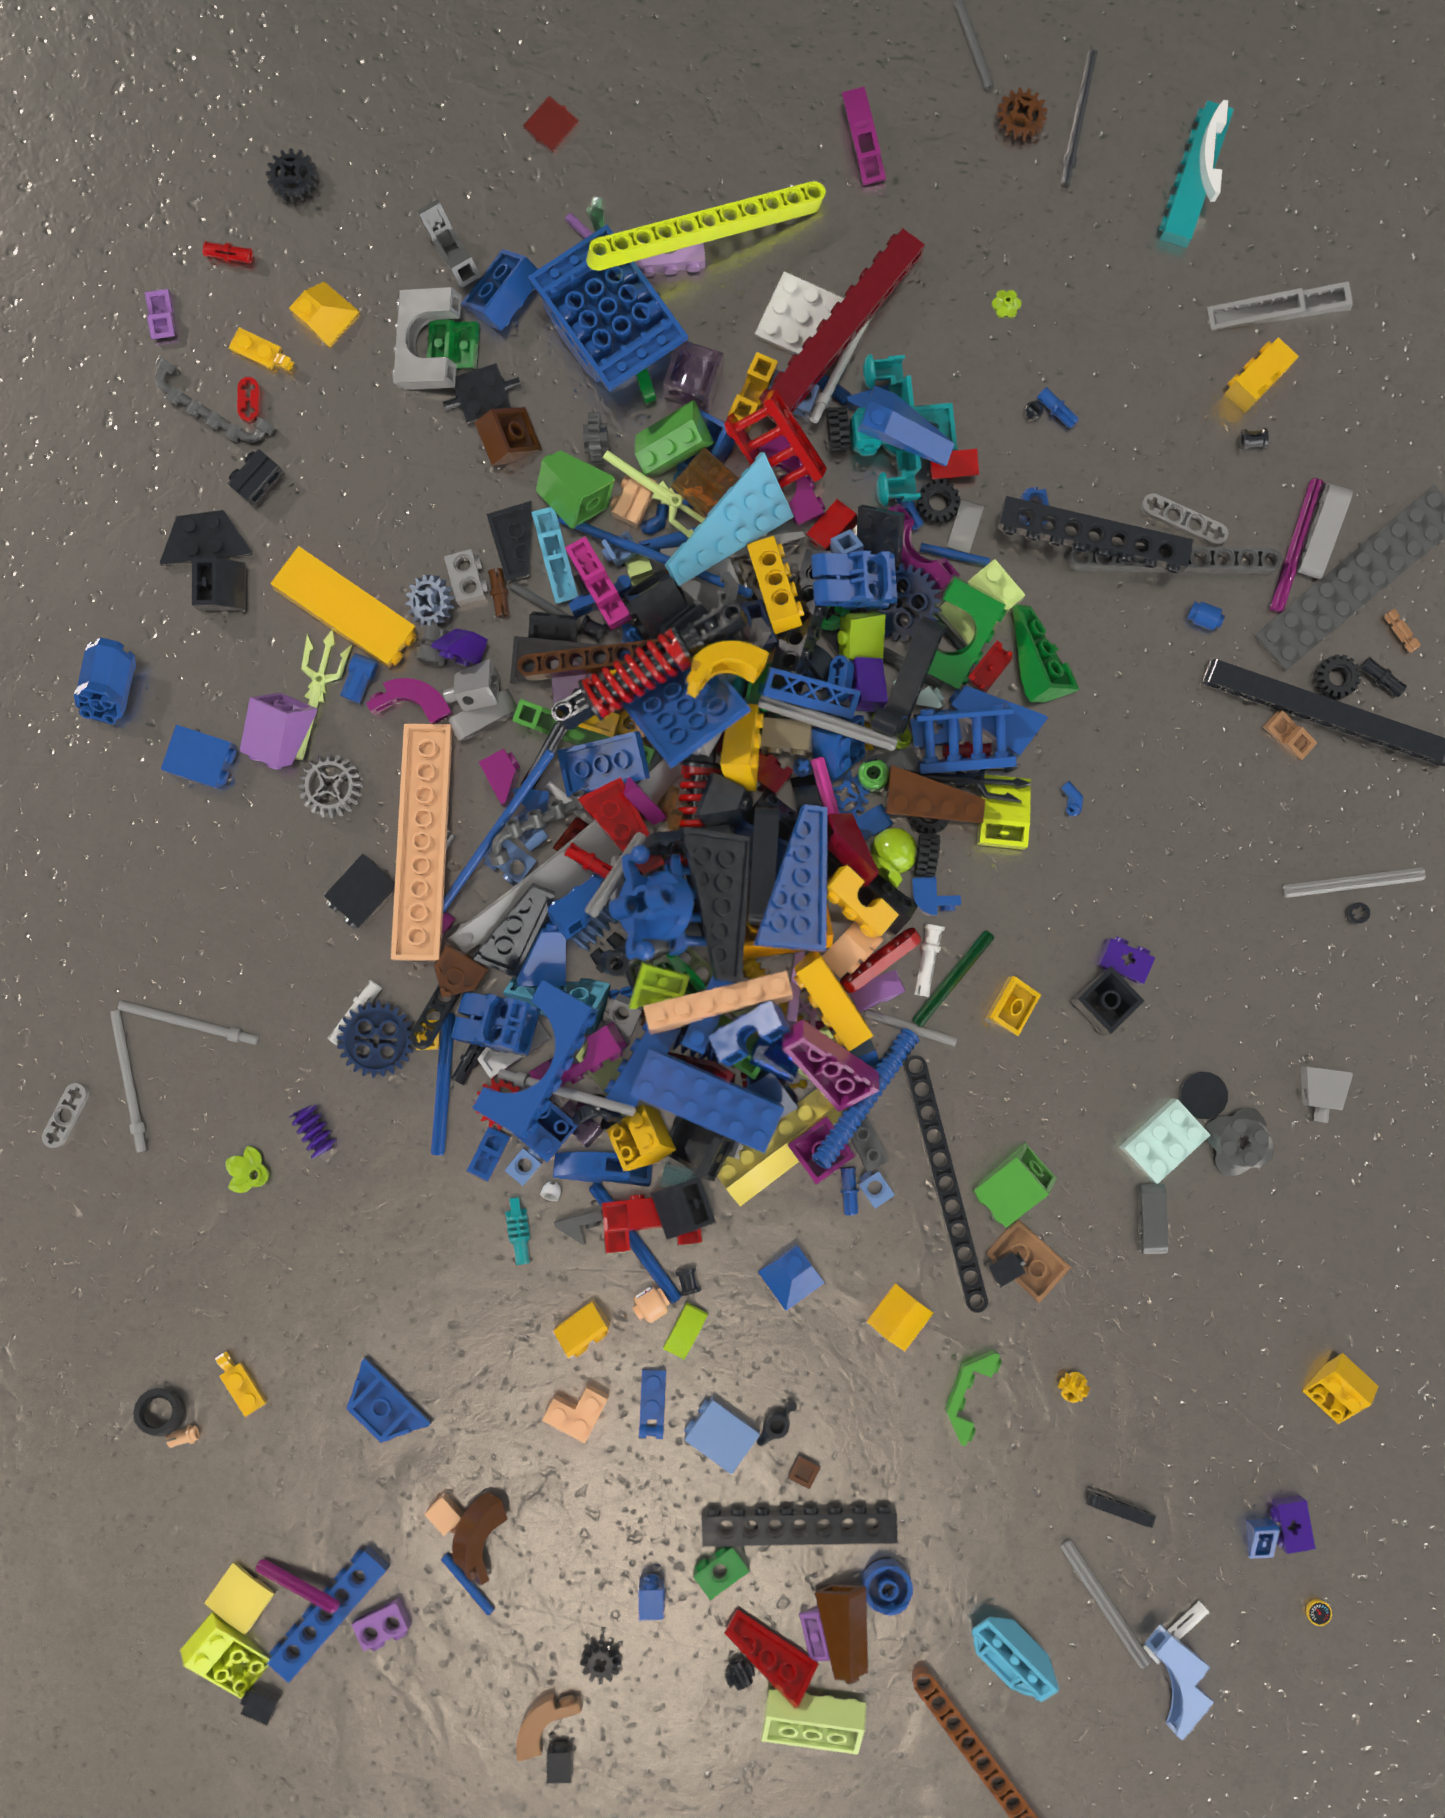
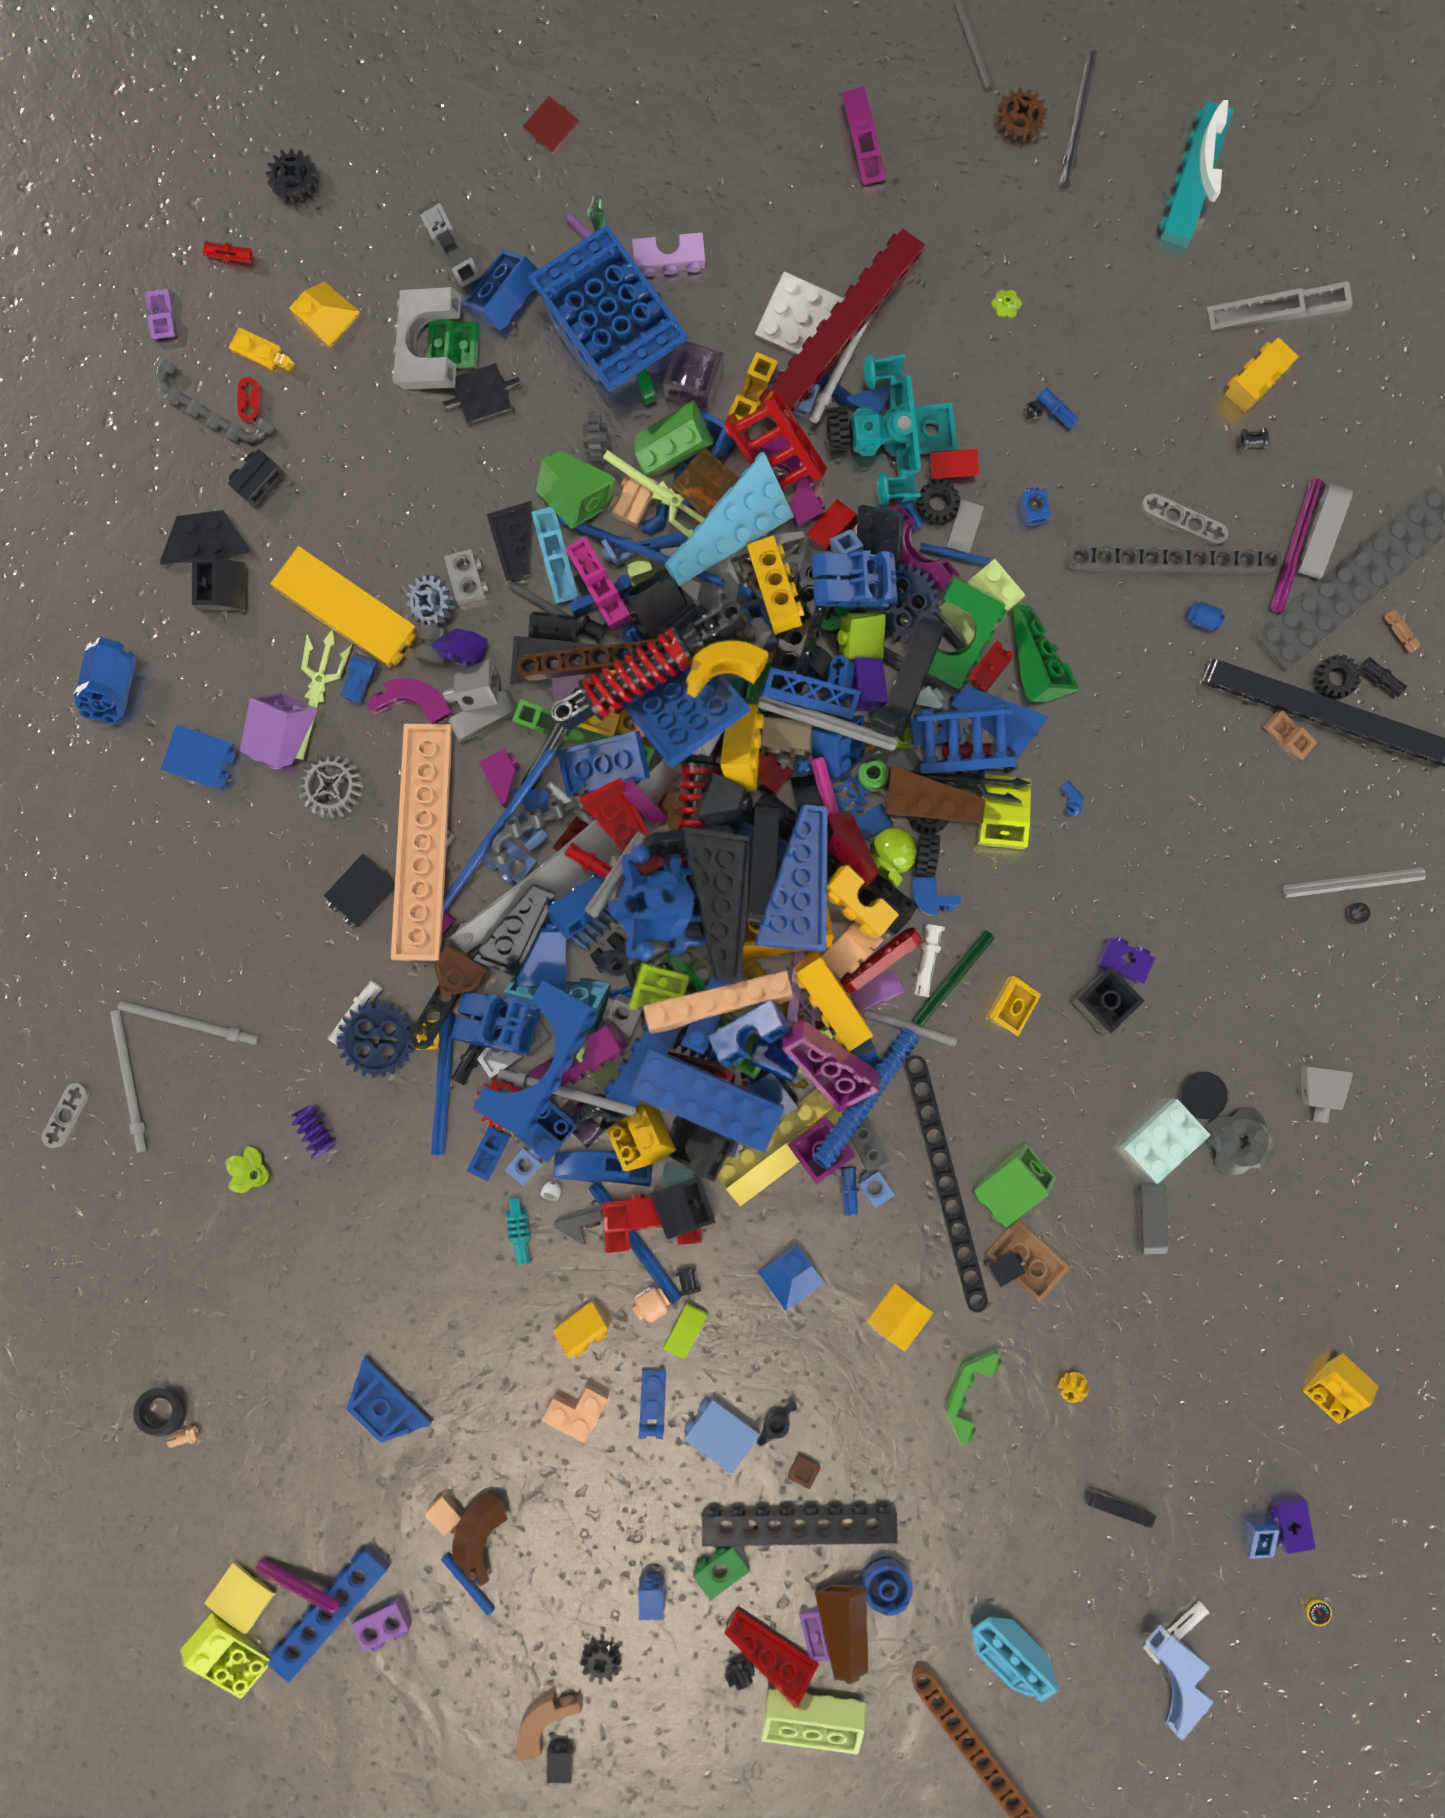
(240, 1385): yellow plate -> none
(260, 1704): black brick -> none
(499, 593): reddish brown pin -> none
(507, 435): reddish brown slope -> none
(721, 222): neon yellow beam -> none
(898, 424): blue wedge -> none
(1105, 1604): light grey axle -> none
(1177, 546): black brick -> none

